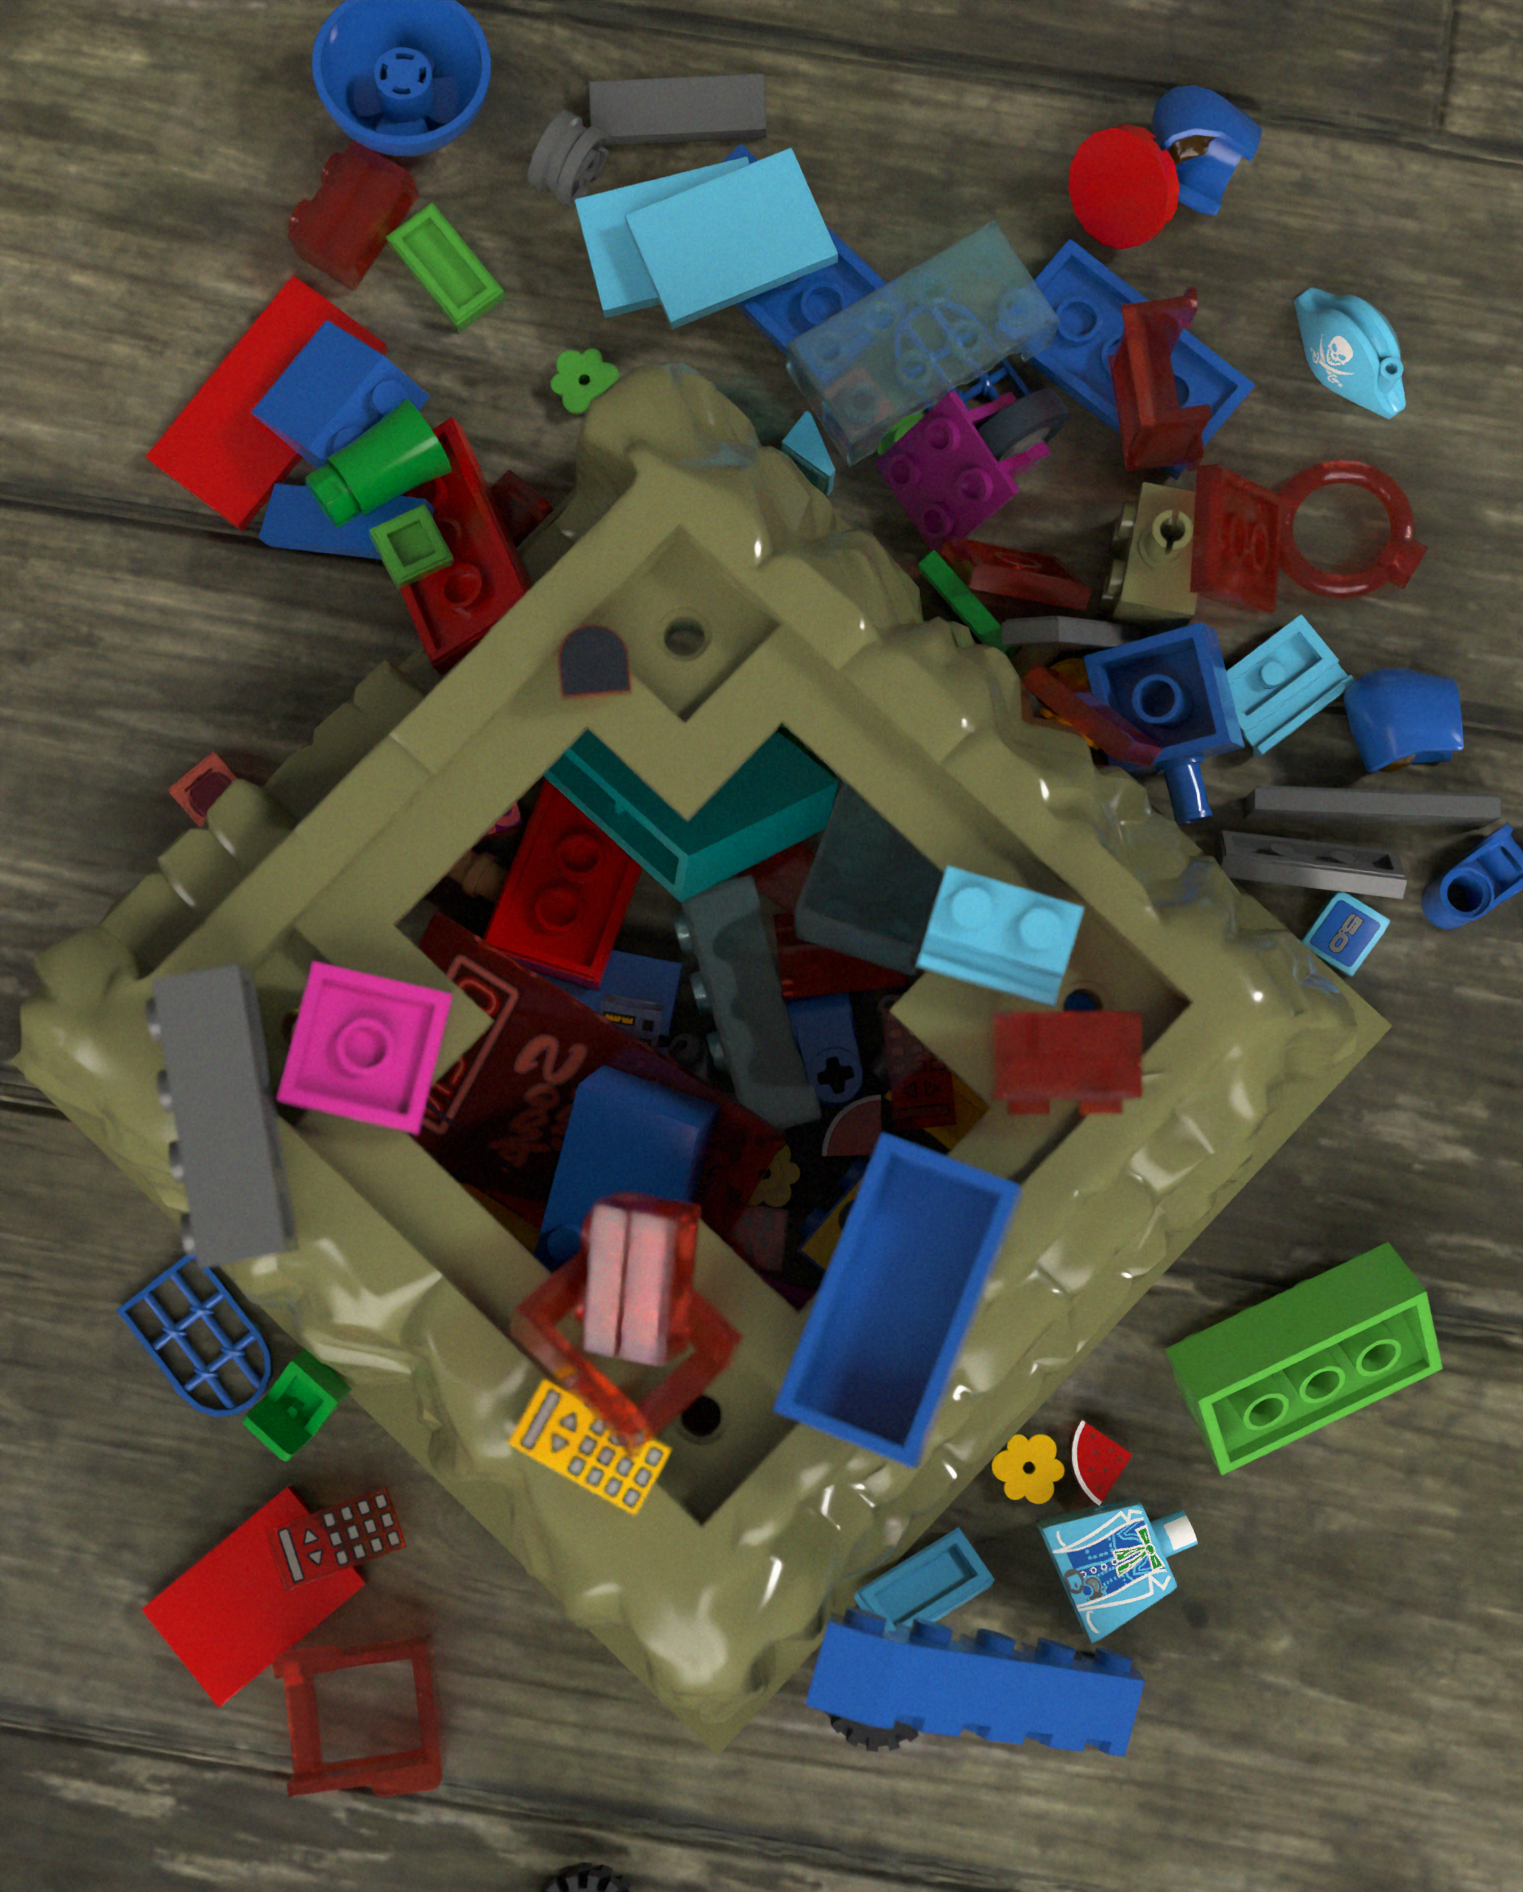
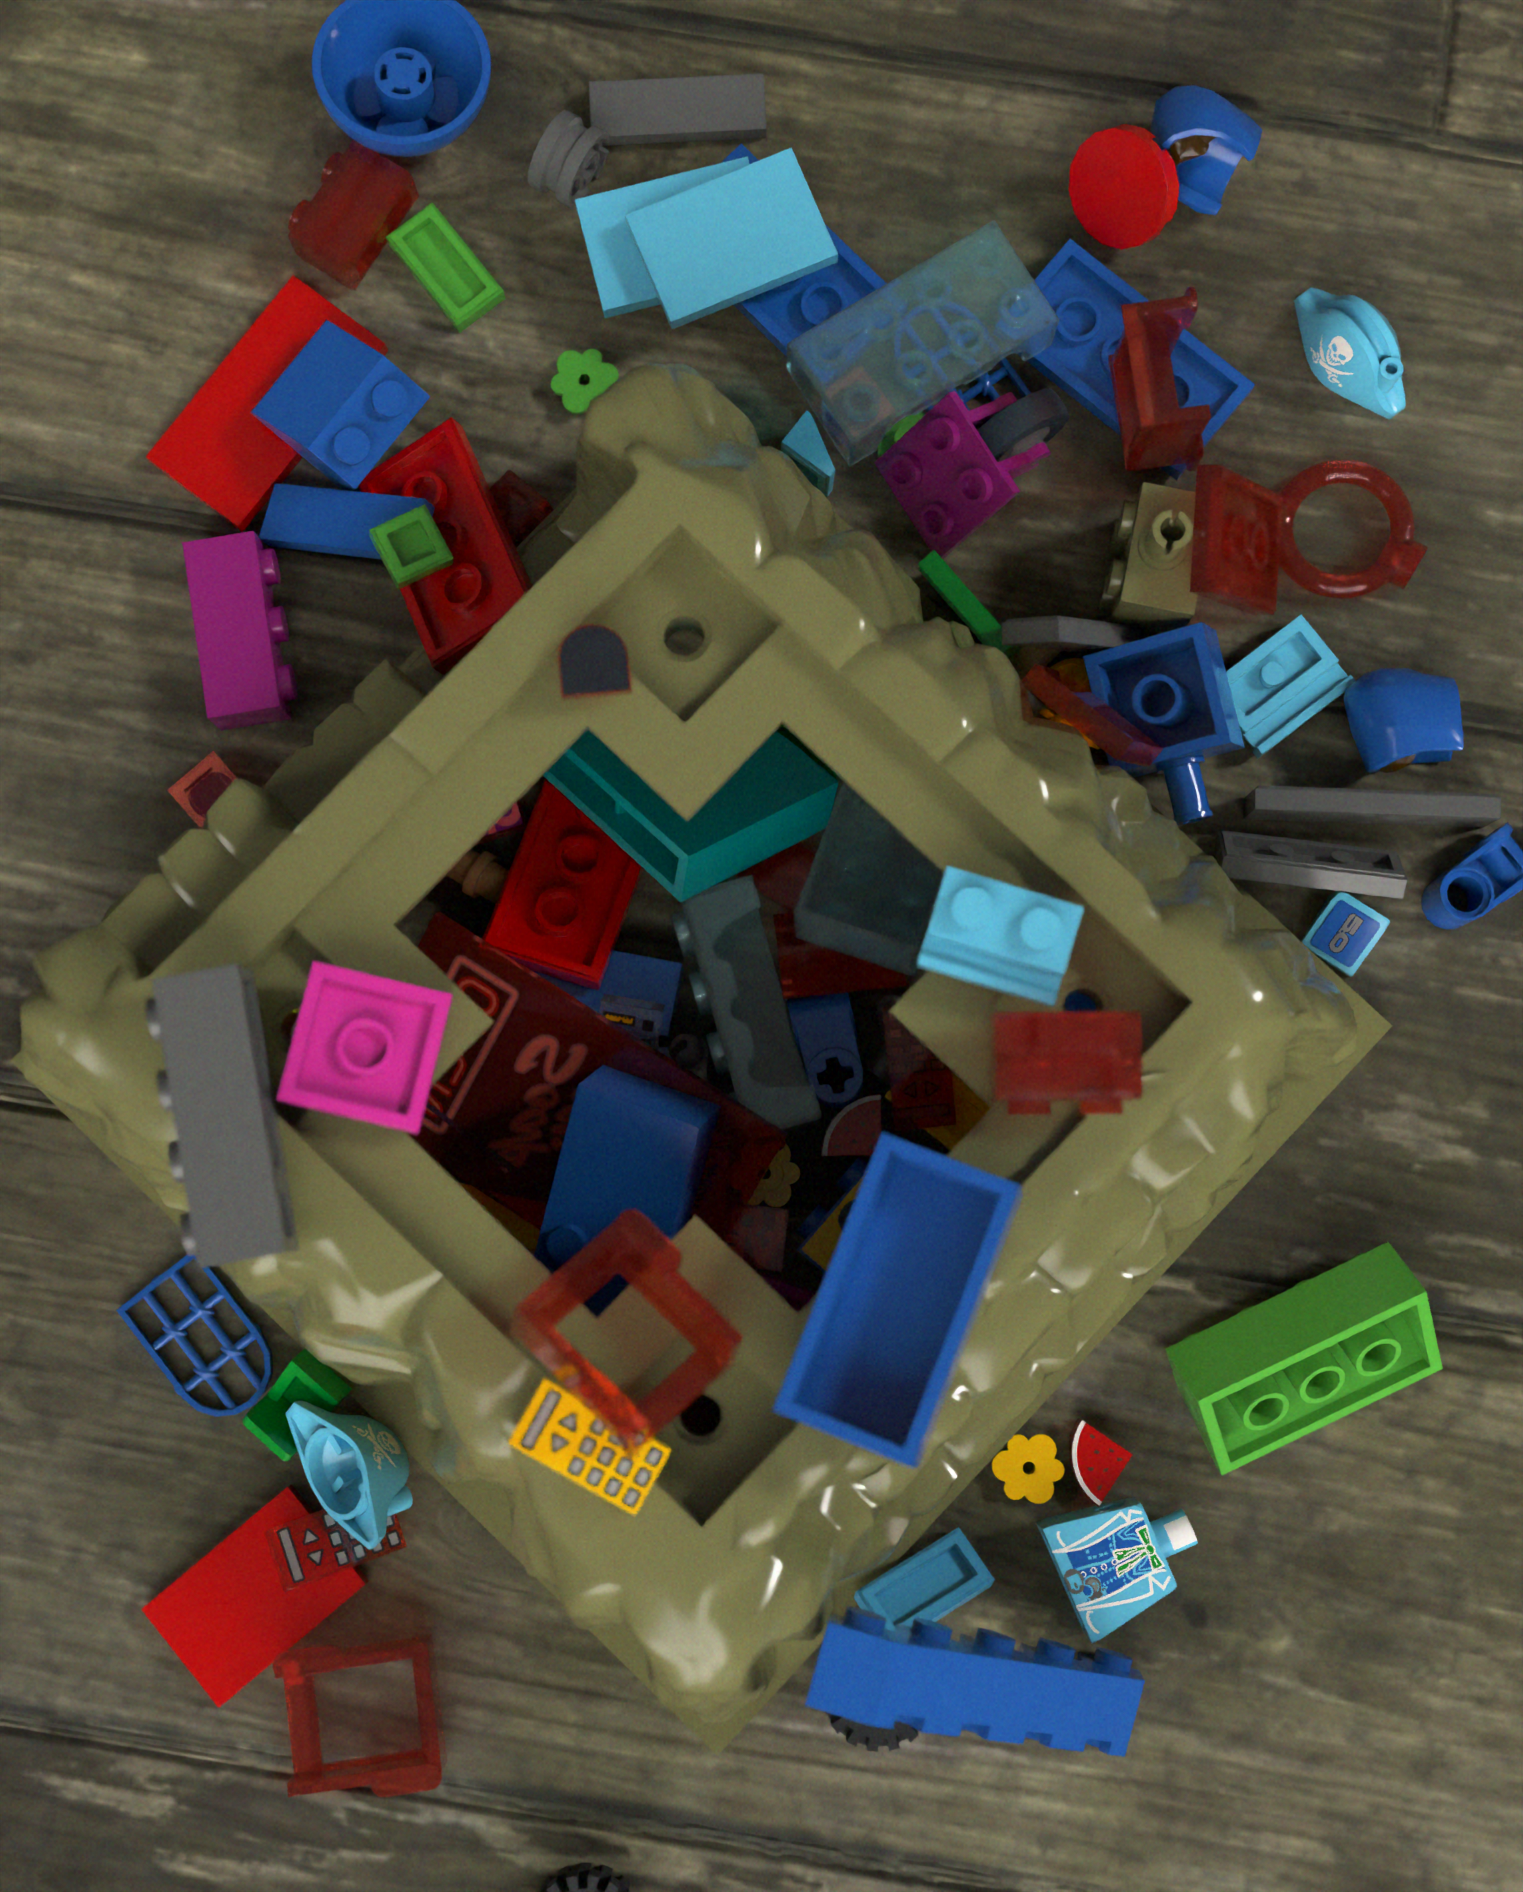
(239, 630): none -> magenta brick
(352, 1468): none -> medium azure hat
(379, 466): green plant -> none
(638, 1277): clear red brick -> none
(1015, 572): clear red tile -> none

